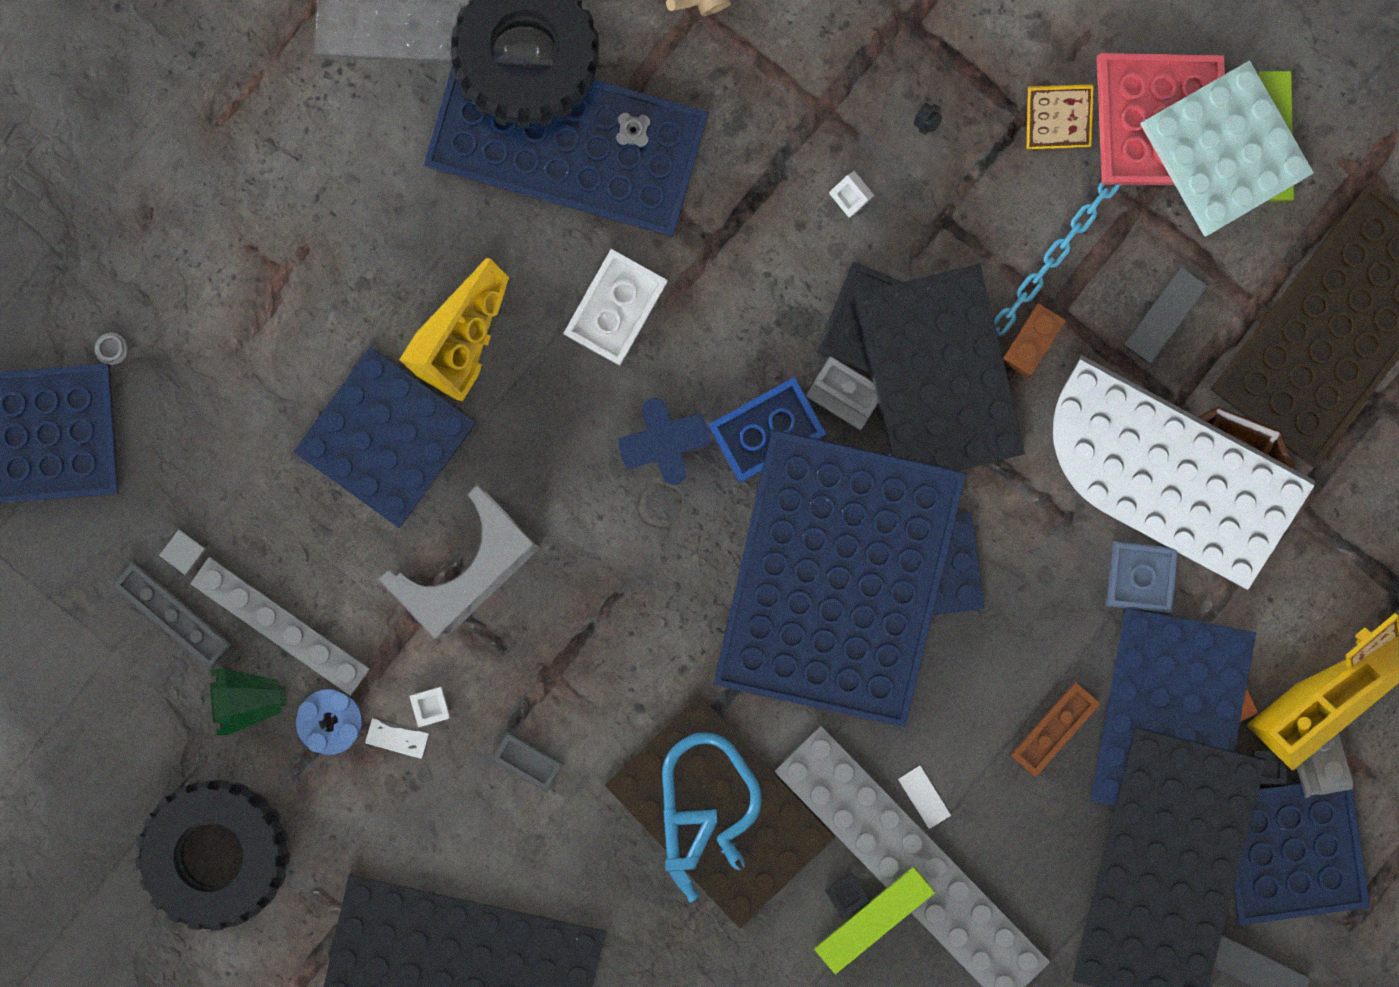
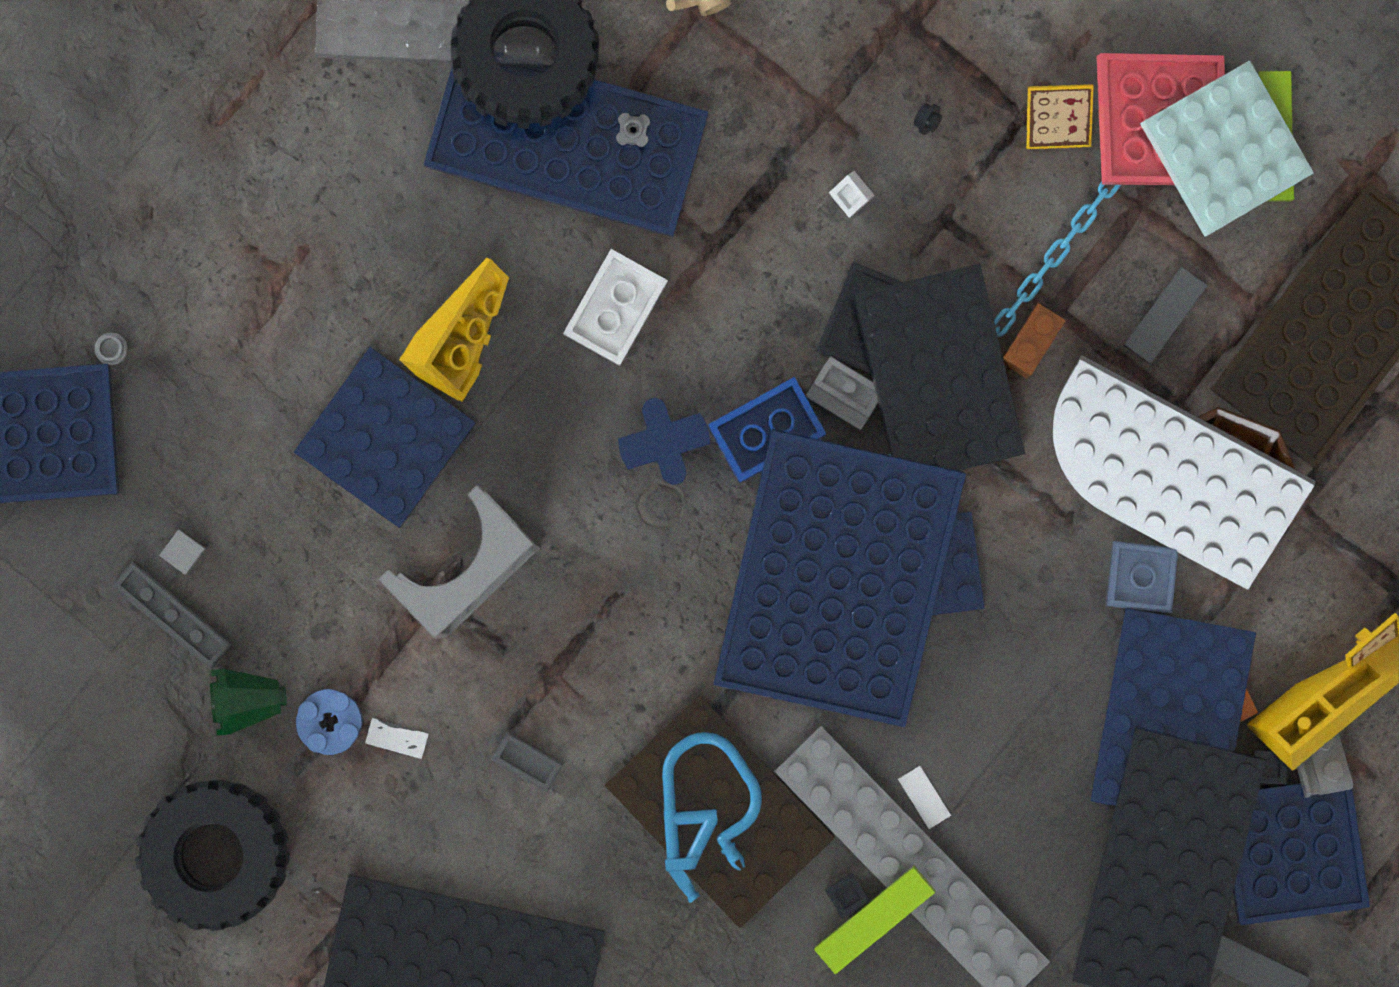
(280, 626): light grey plate -> none
(430, 706): white plate -> none
(1055, 729): dark orange plate -> none

